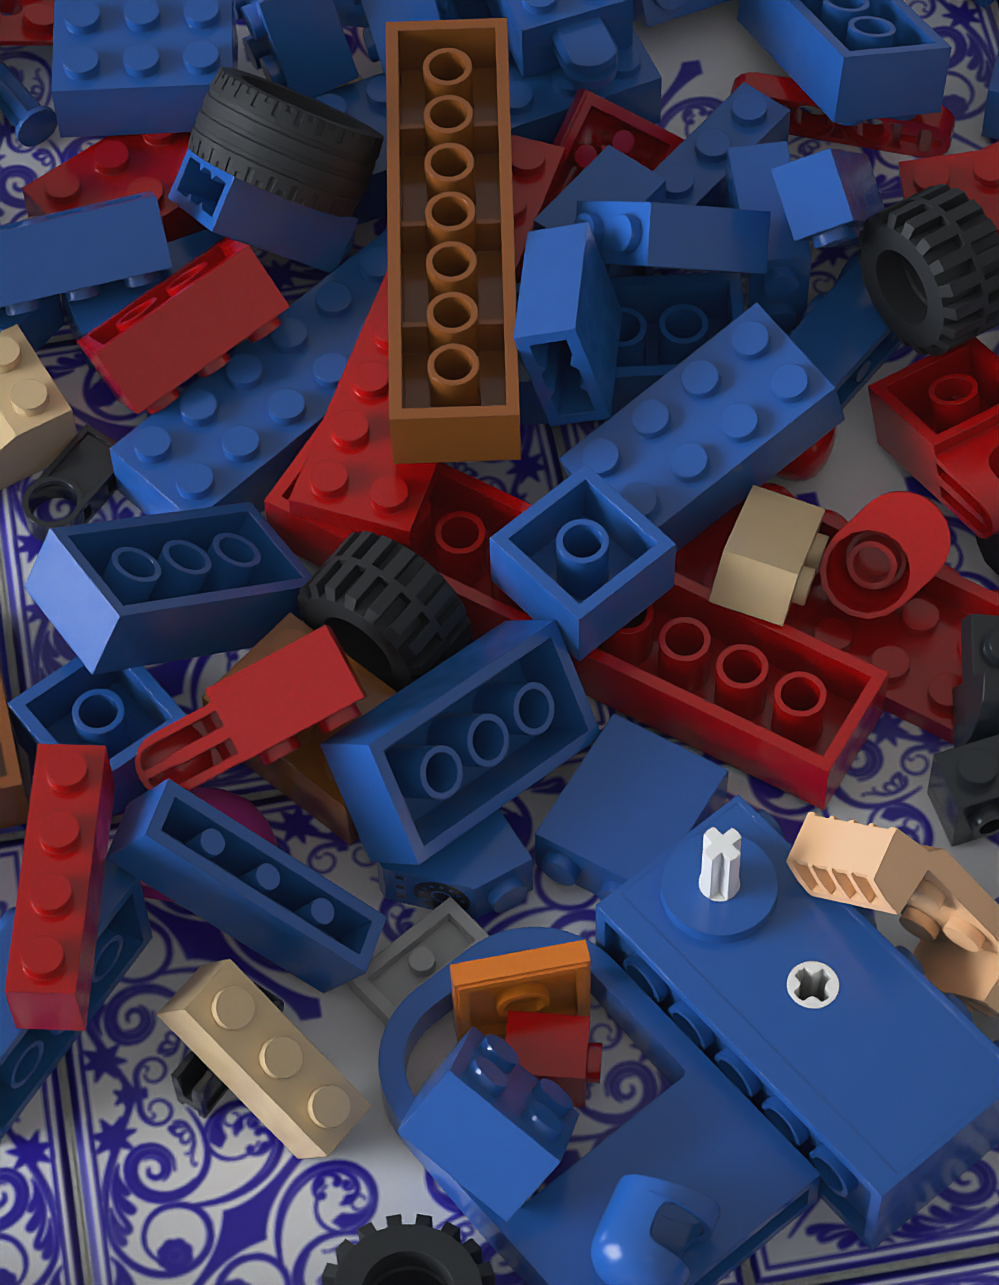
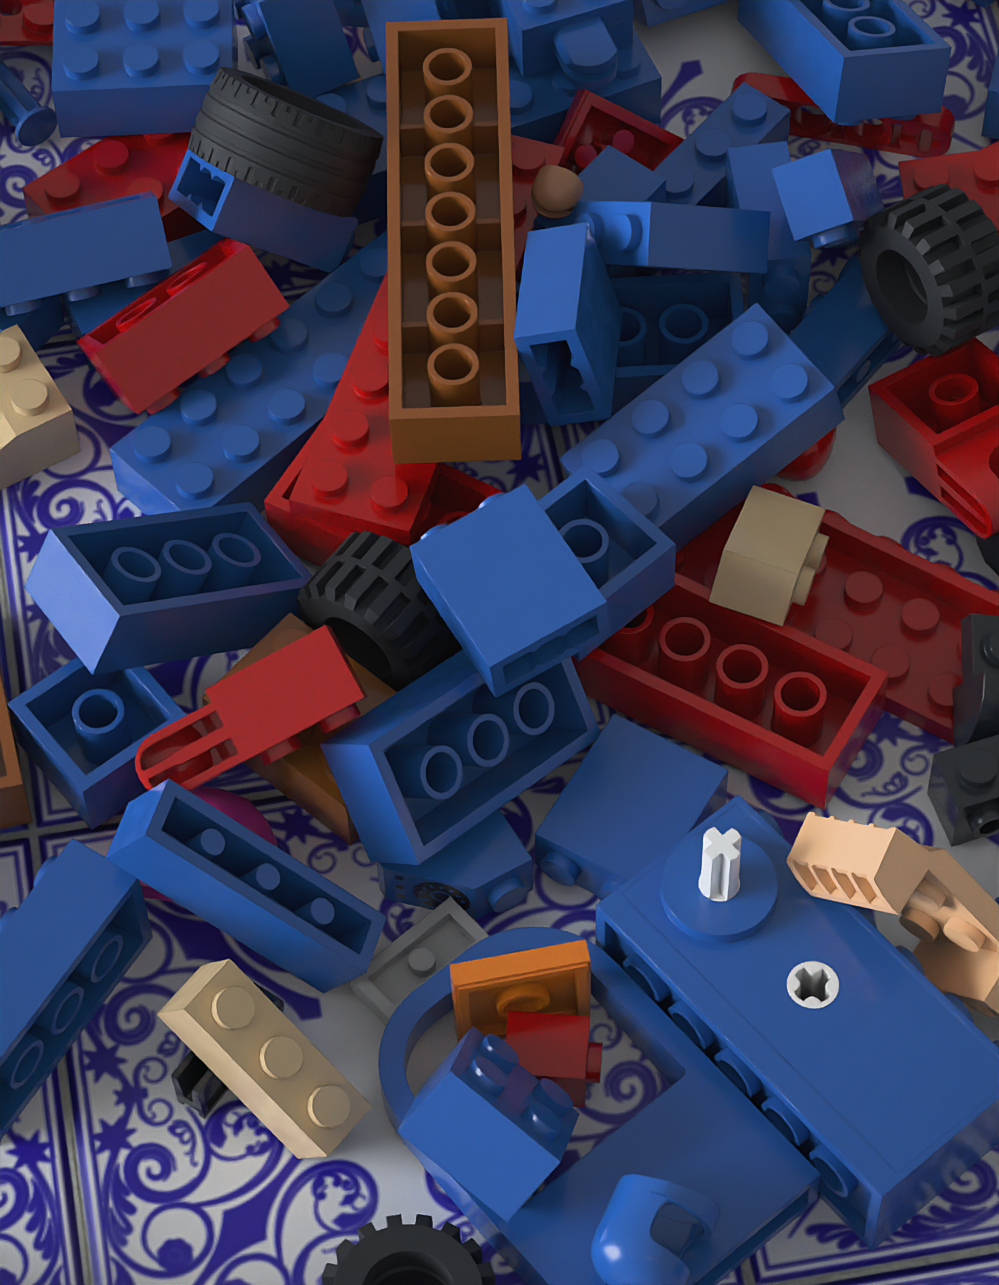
(60, 888): red brick -> none
(78, 474): black piece -> none
(510, 589): none -> blue brick
(556, 192): none -> nougat hinge
(885, 554): red cap -> none

